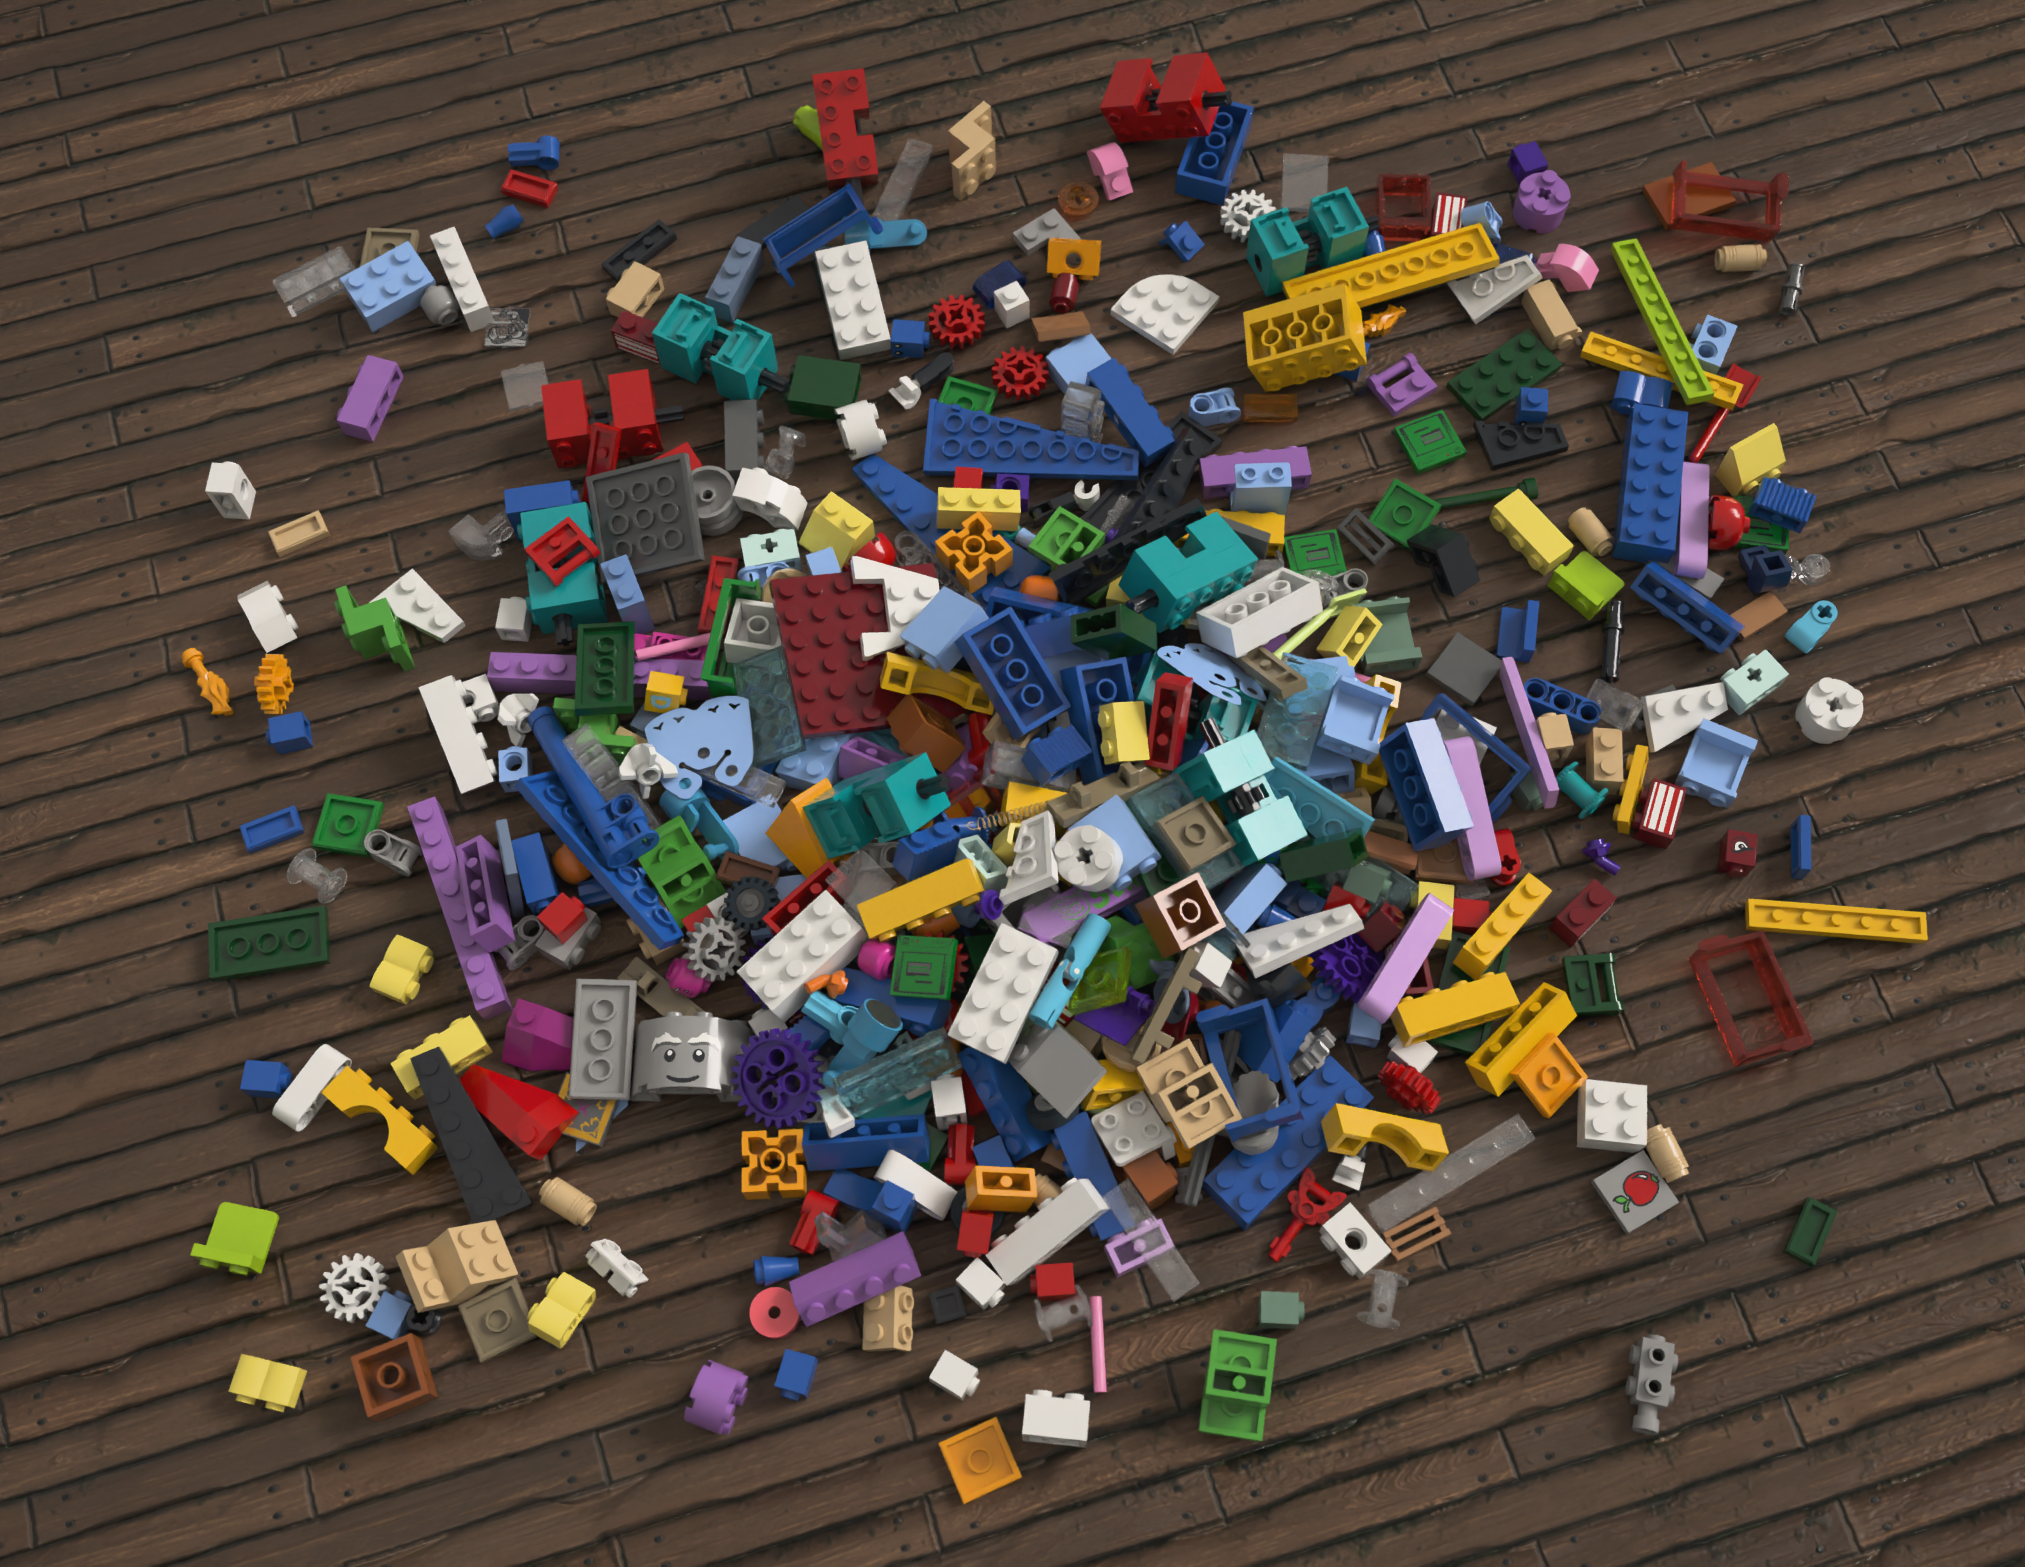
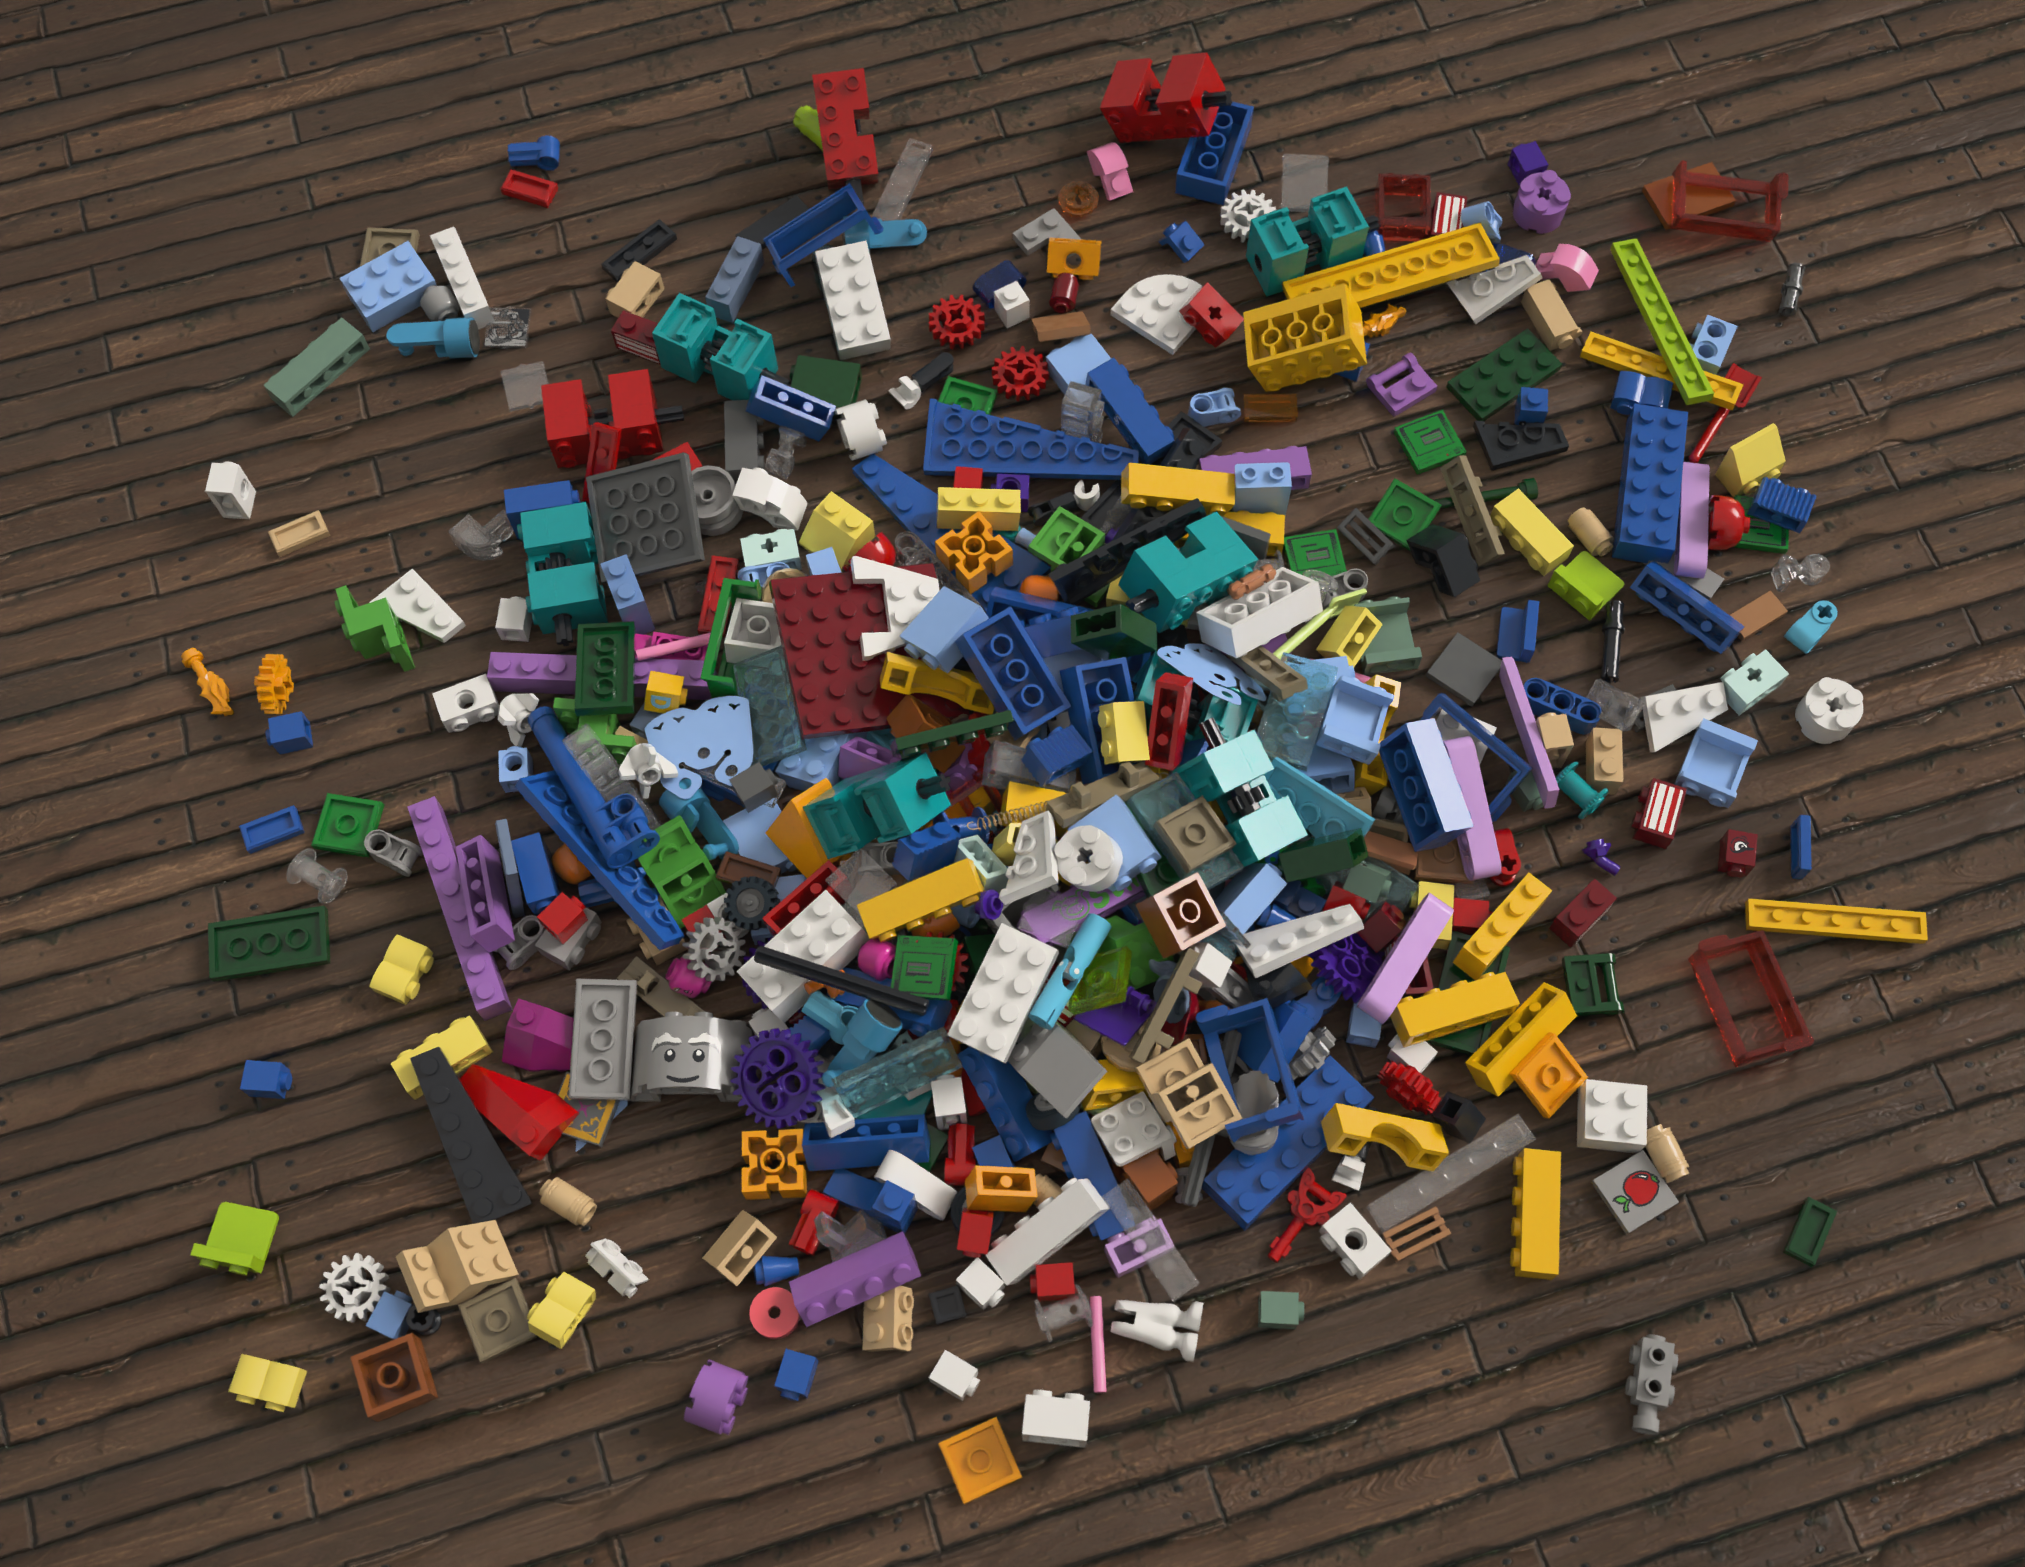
(268, 616): white brick -> none
(304, 1095): white beam -> none
(313, 281): clear brick -> none
(316, 367): none -> sand green brick
(369, 398): medium lavender brick -> none
(406, 1142): yellow arch -> none
(451, 337): none -> dark azure piece
(458, 735): white brick -> none
(505, 221): blue cone -> none
(556, 545): red plate -> none
(739, 1247): none -> tan brick
(754, 786): none -> dark grey brick
(790, 408): none -> blue brick
(841, 980): none -> black axle
(909, 338): blue brick -> none
(962, 732): none -> dark green plate
(972, 151): tan bracket -> none
(1156, 1322): none -> white piece
(1173, 487): none -> yellow brick
(1207, 303): none -> red brick
(1237, 1385): bright green bracket -> none
(1251, 581): none -> nougat axle
(1383, 1296): clear hose -> none
(1458, 1117): none -> black brick
(1472, 510): none -> dark tan hinge
(1537, 1214): none -> yellow brick
(1631, 789): yellow plate -> none
(1740, 258): tan head -> none
(1765, 569): dark blue brick -> none

